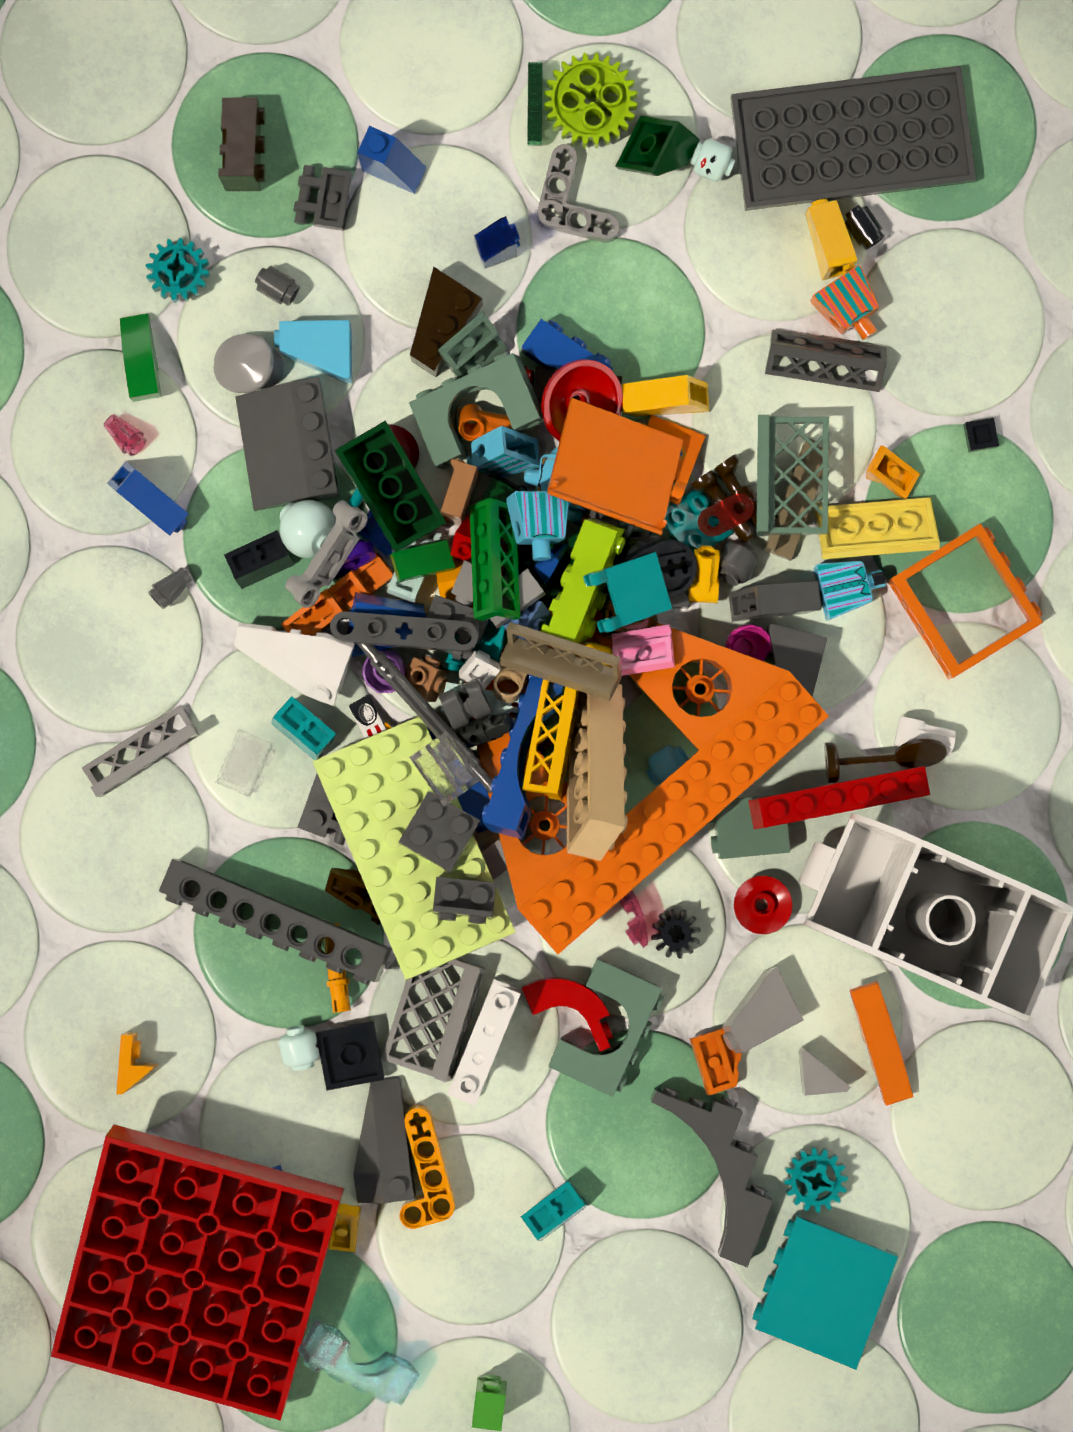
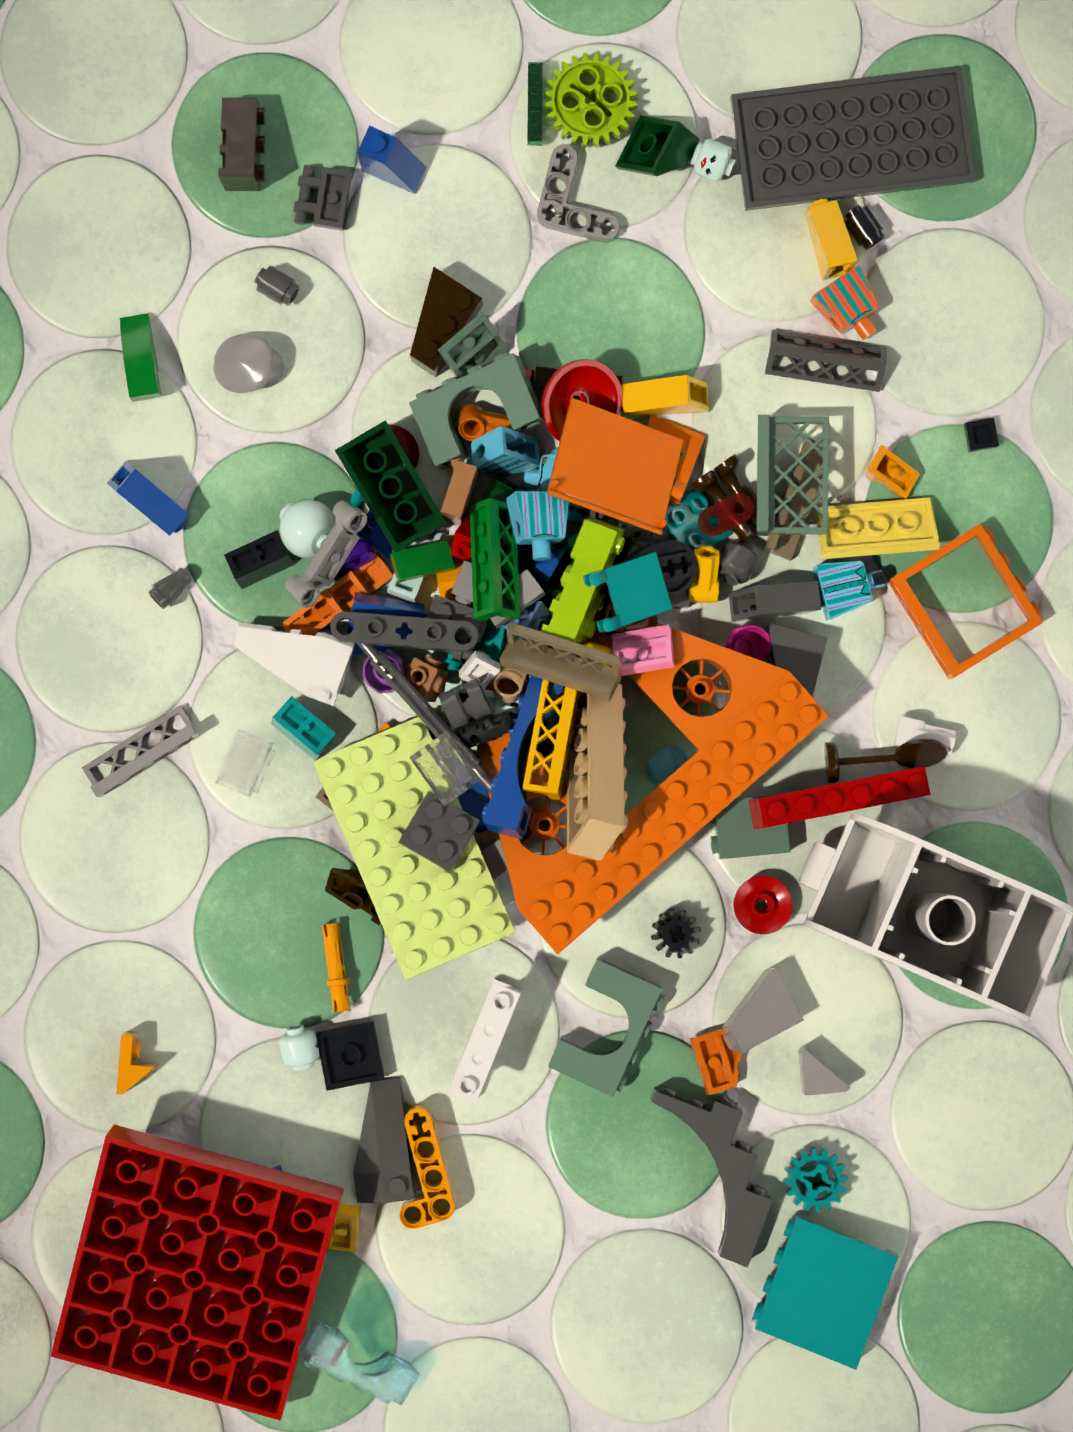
(126, 436): clear pink cone -> none
(165, 269): teal gear -> none
(176, 888): dark grey brick -> none
(287, 444): dark grey slope -> none
(318, 345): medium azure slope -> none
(319, 815): dark grey plate -> none
(367, 717): sticker -> none
(454, 1029): light grey fence -> none
(464, 899): dark grey bracket -> none
(489, 1403): bright green brick -> none
(497, 242): clear blue slope -> none
(554, 349): blue slope -> none
(554, 1211): teal hinge -> none
(566, 992): red arch -> none
(637, 926): clear pink slope -> none
(881, 1043): orange slope -> none

